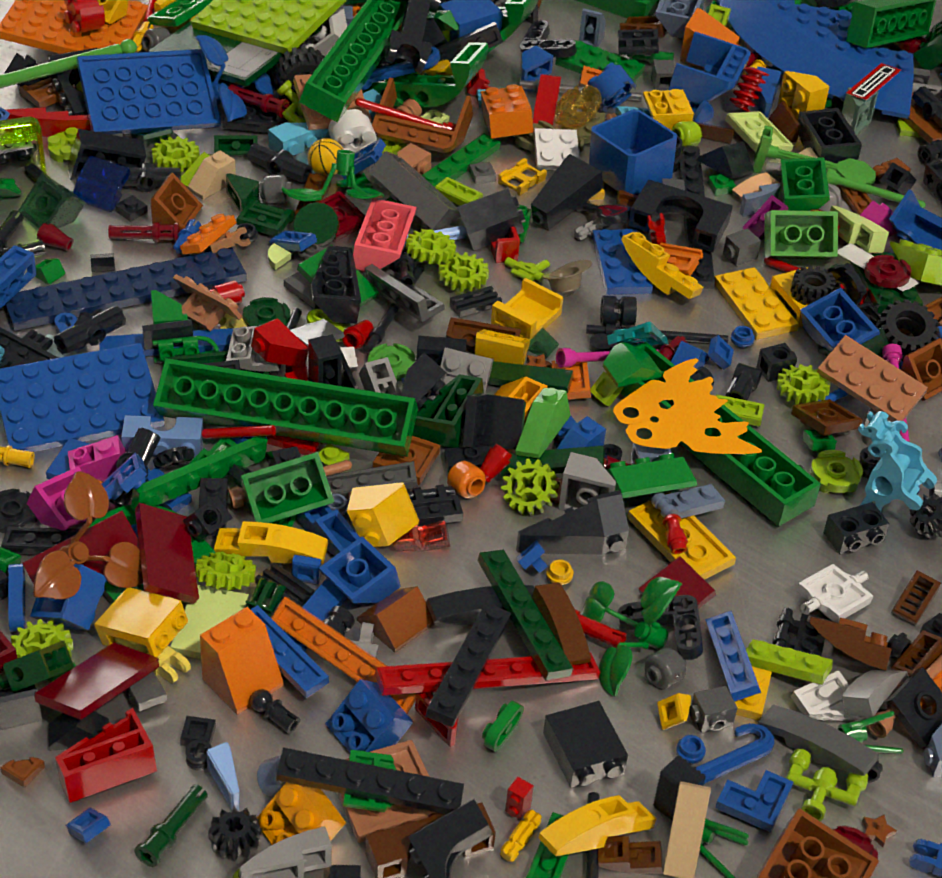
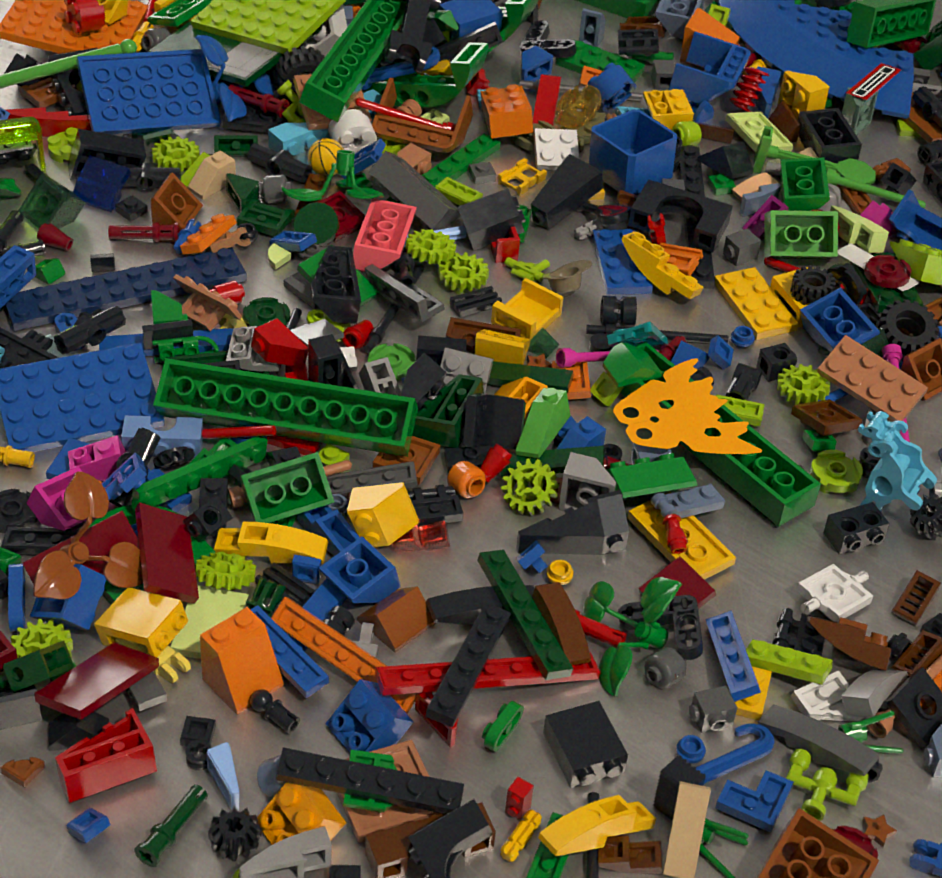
(674, 710): yellow slope -> none

